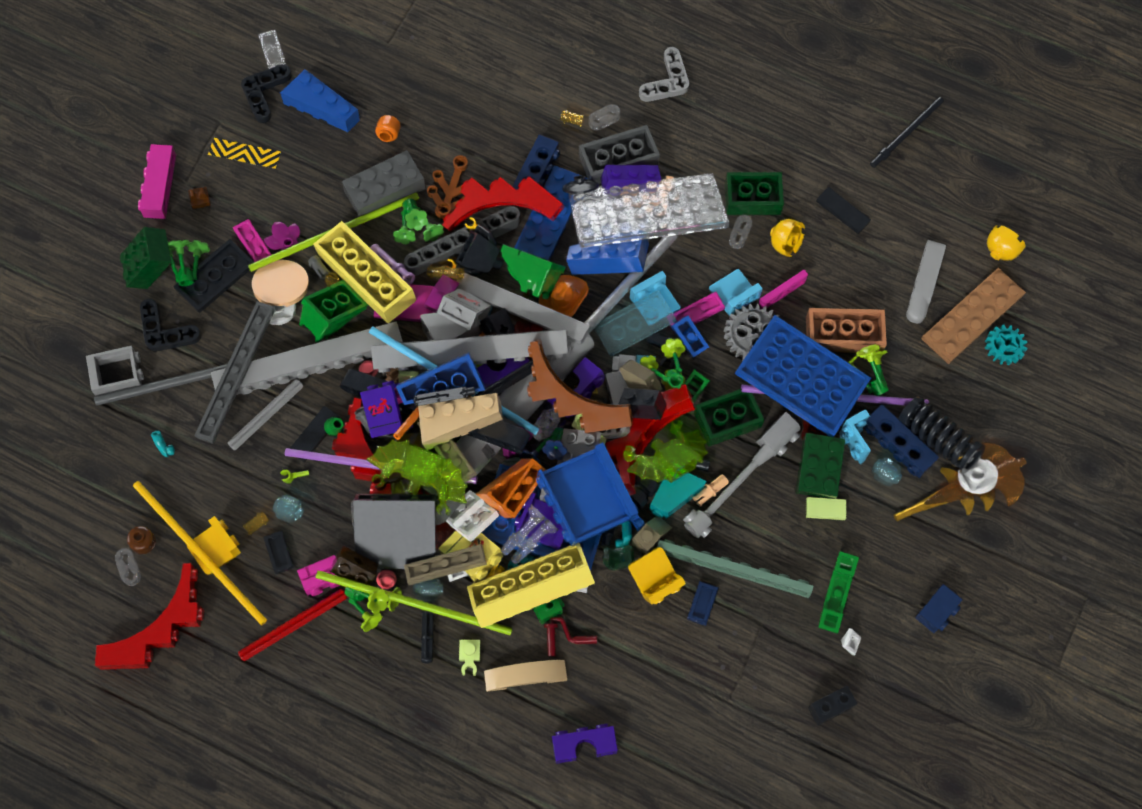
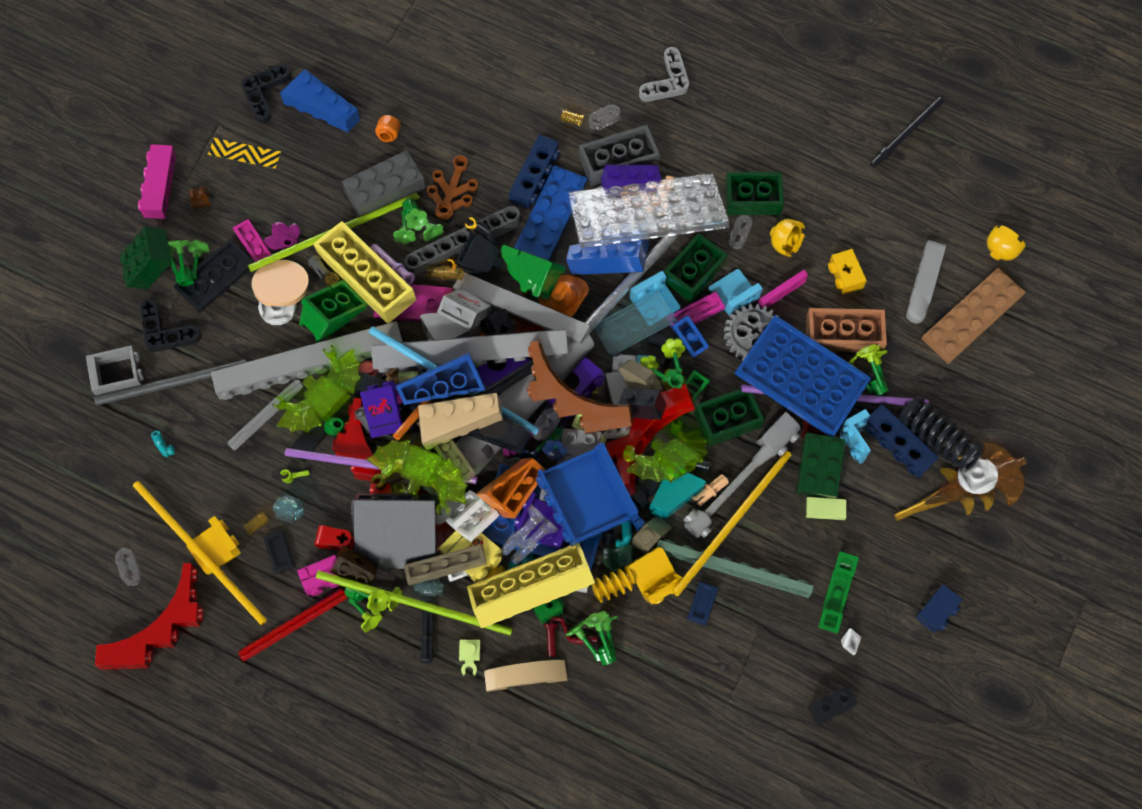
(141, 540): reddish brown head -> none
(235, 372): dark grey tile -> none
(271, 48): clear slope -> none
(323, 396): none -> clear neon green torso
(331, 538): none -> red piece
(386, 579): coral plate -> none
(443, 286): magenta slope -> none
(443, 395): piece -> none
(501, 193): red arch -> none
(580, 185): black dish -> none
(600, 621): none -> plant
(601, 738): dark purple arch -> none
(612, 585): none -> yellow piece
(695, 267): none -> dark green brick
(731, 524): none -> yellow piece
(843, 210): black tile -> none
(847, 271): none -> yellow brick
(886, 472): clear light blue head -> none
(1015, 345): teal gear -> none

